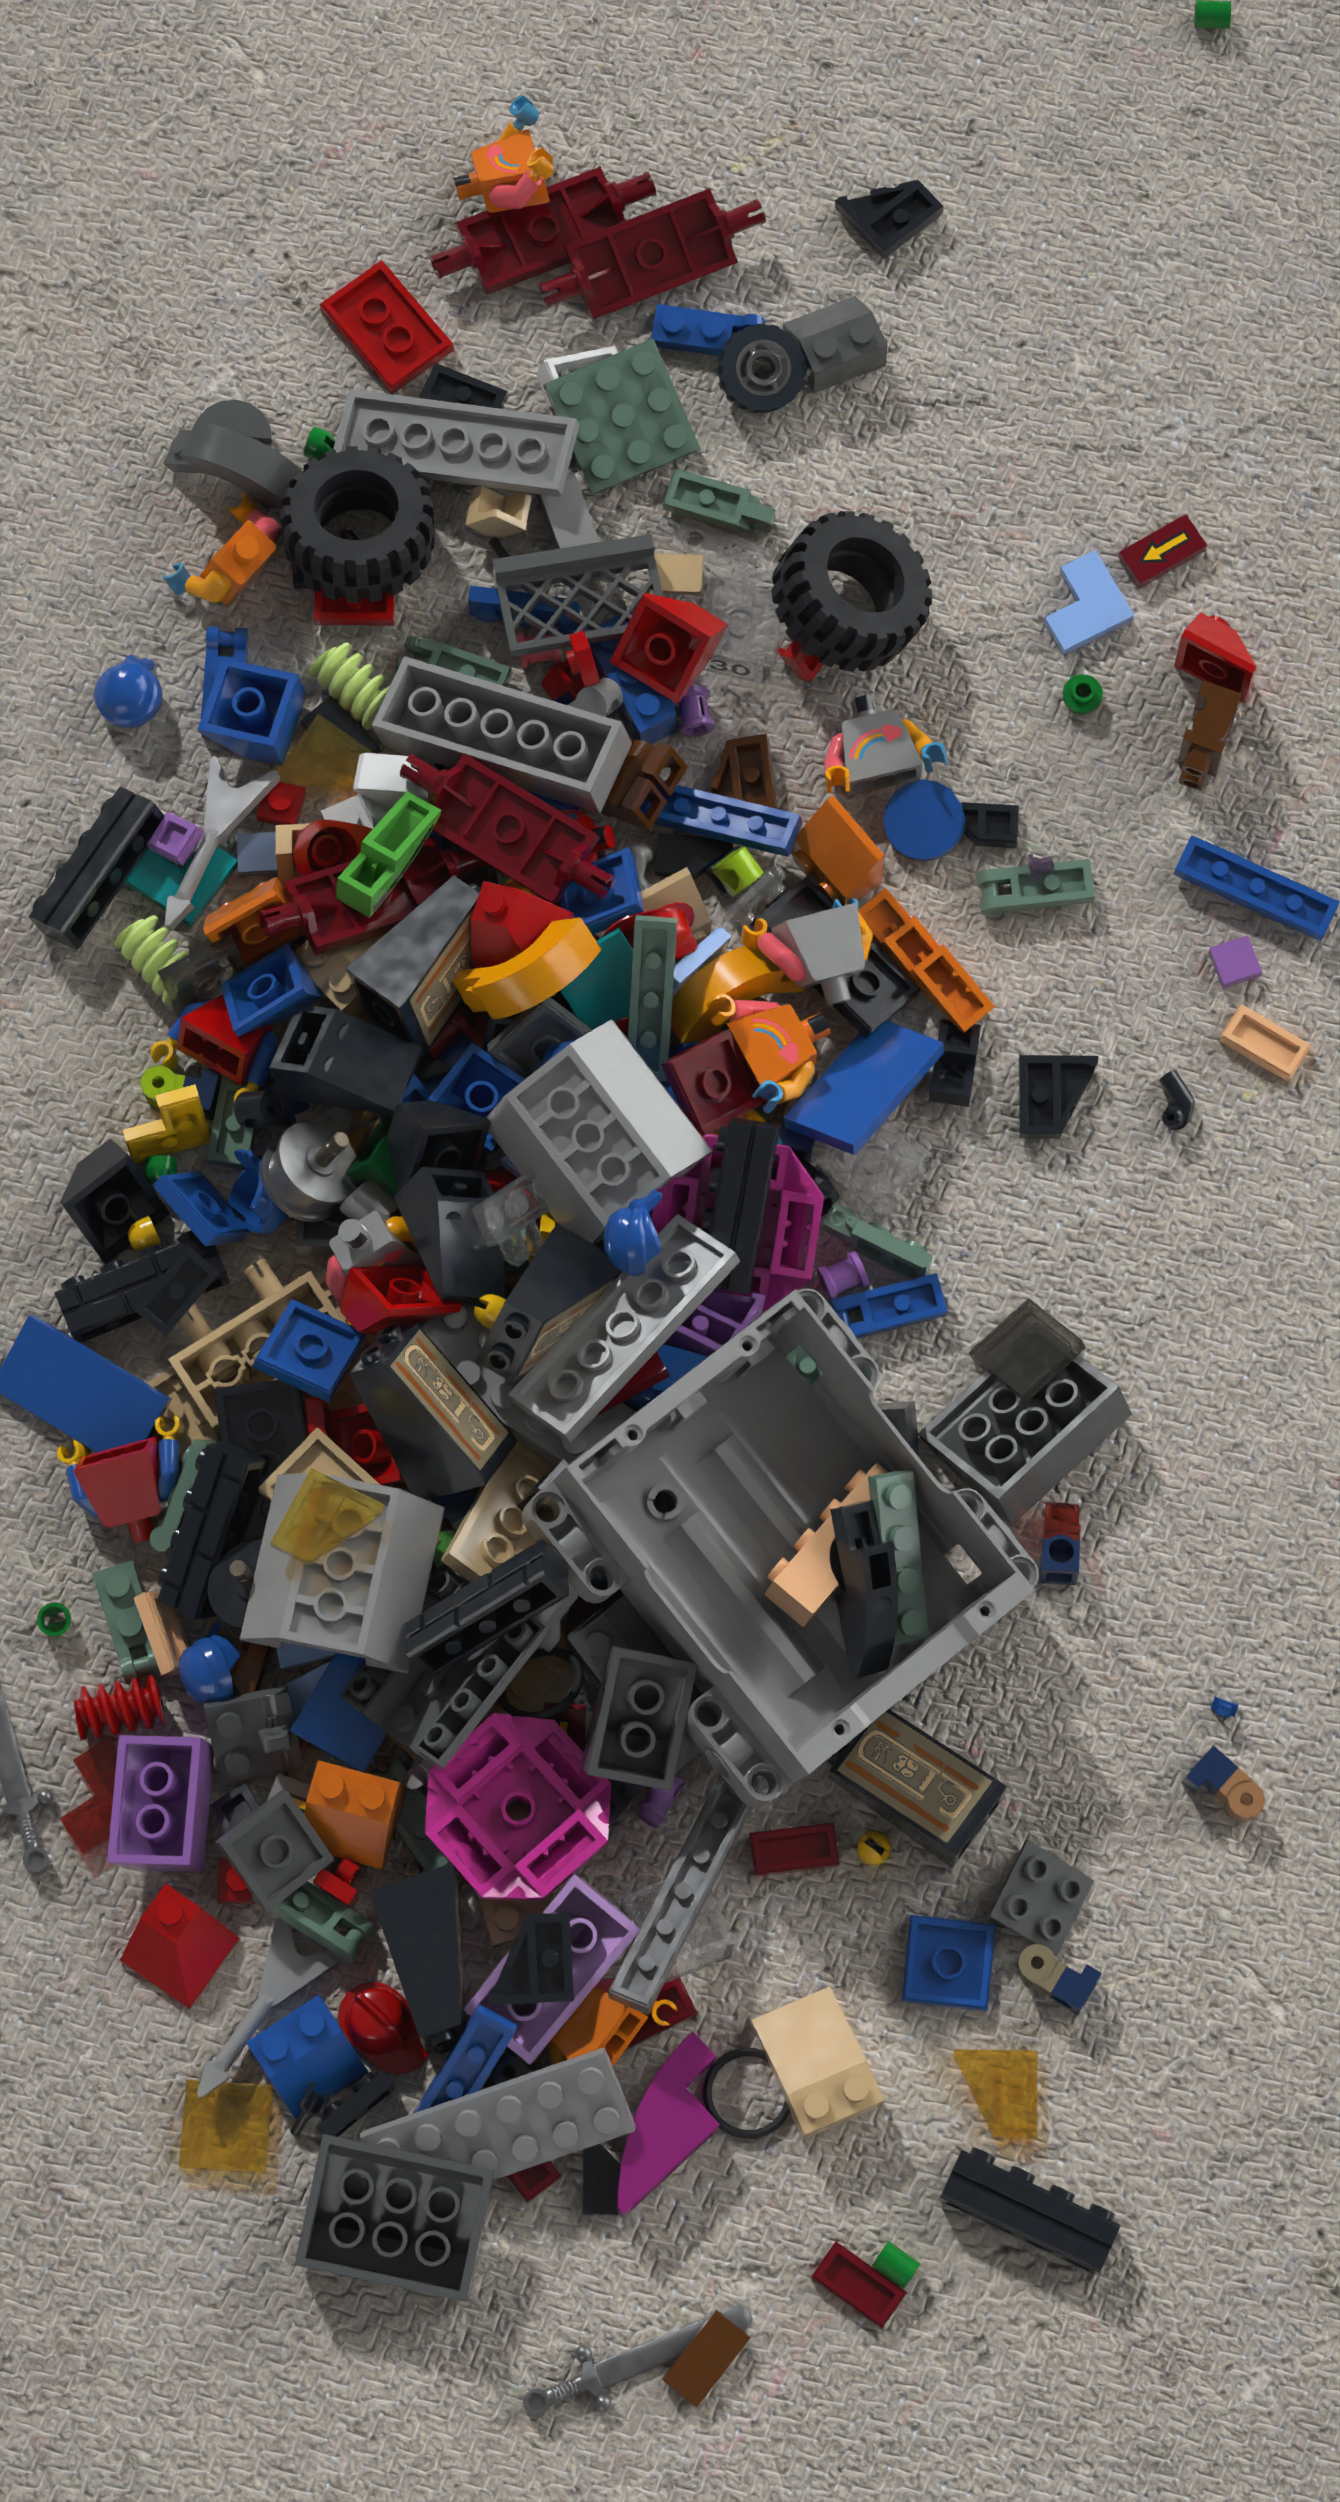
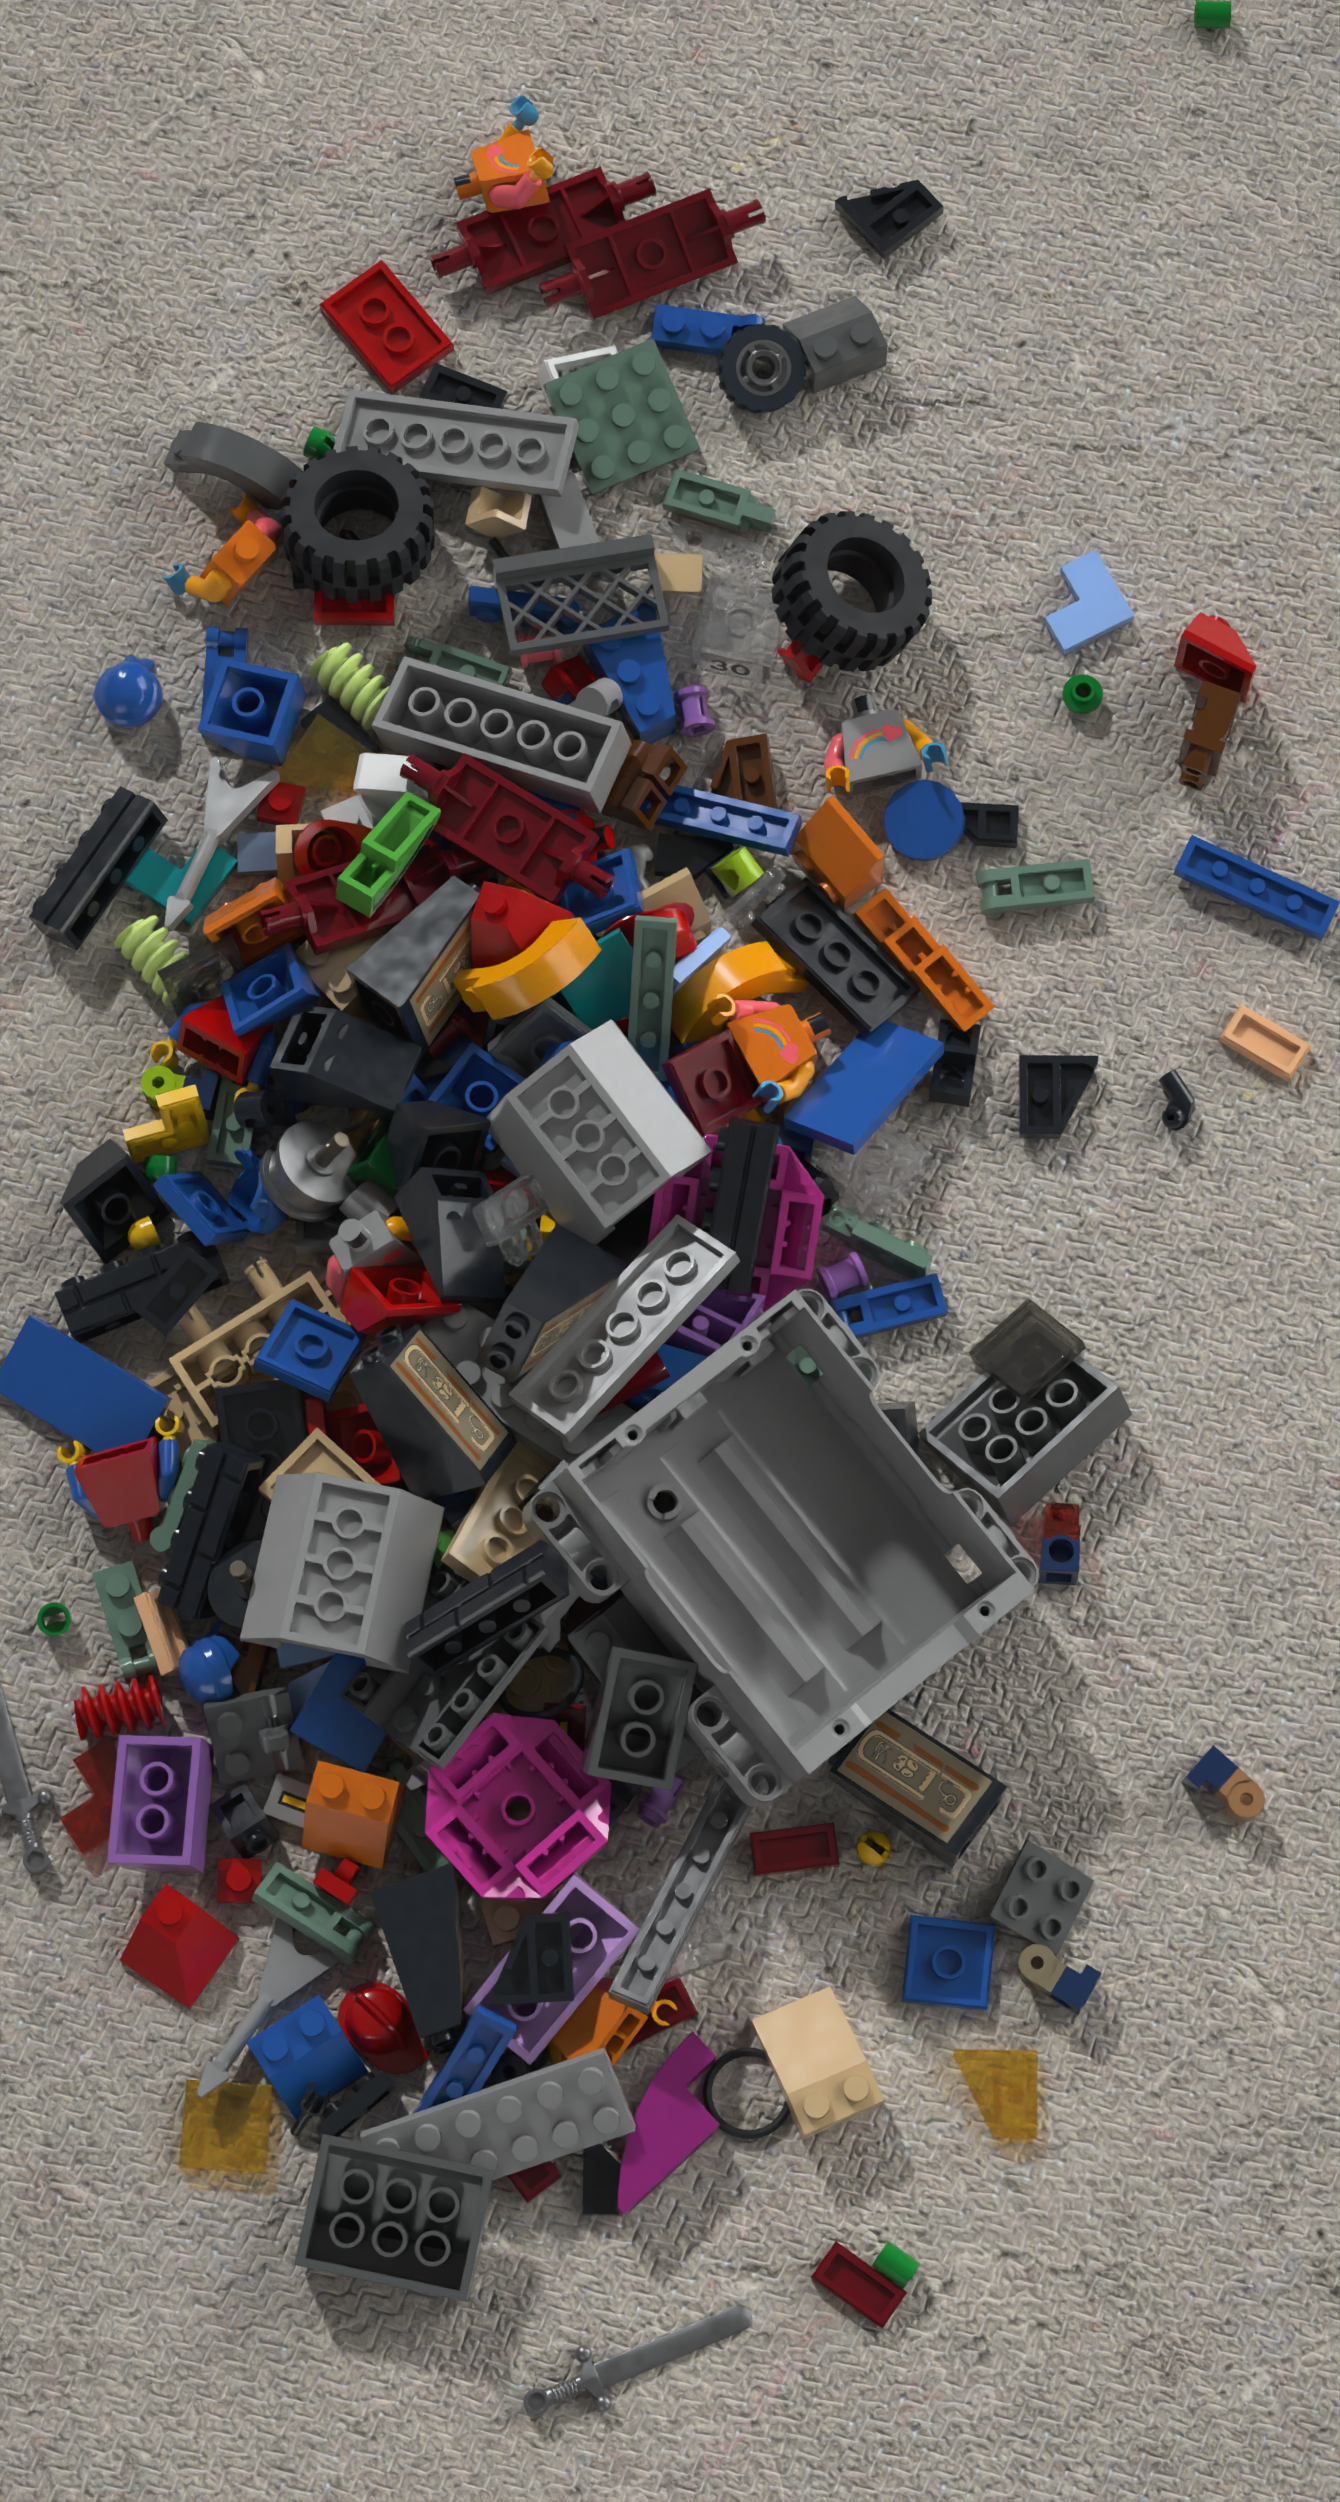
(175, 838): medium lavender tile -> none
(239, 417): dark grey tile -> none
(274, 1850): dark grey hinge -> none
(323, 1518): clear yellow wing -> none
(488, 1316): yellow hinge -> none
(581, 659): red plate -> none
(631, 1235): blue hat -> none
(668, 644): red slope -> none
(706, 2358): reddish brown tile -> none
(808, 1580): light nougat arch -> none
(817, 947): light grey torso -> none
(871, 1597): black slope -> none
(898, 1522): sand green plate -> none
(1029, 2211): black brick -> none
(1039, 866): clear purple piece -> none
(1162, 551): dark red tile -> none
(1224, 1707): blue piece -> none
(1235, 962): medium lavender tile -> none

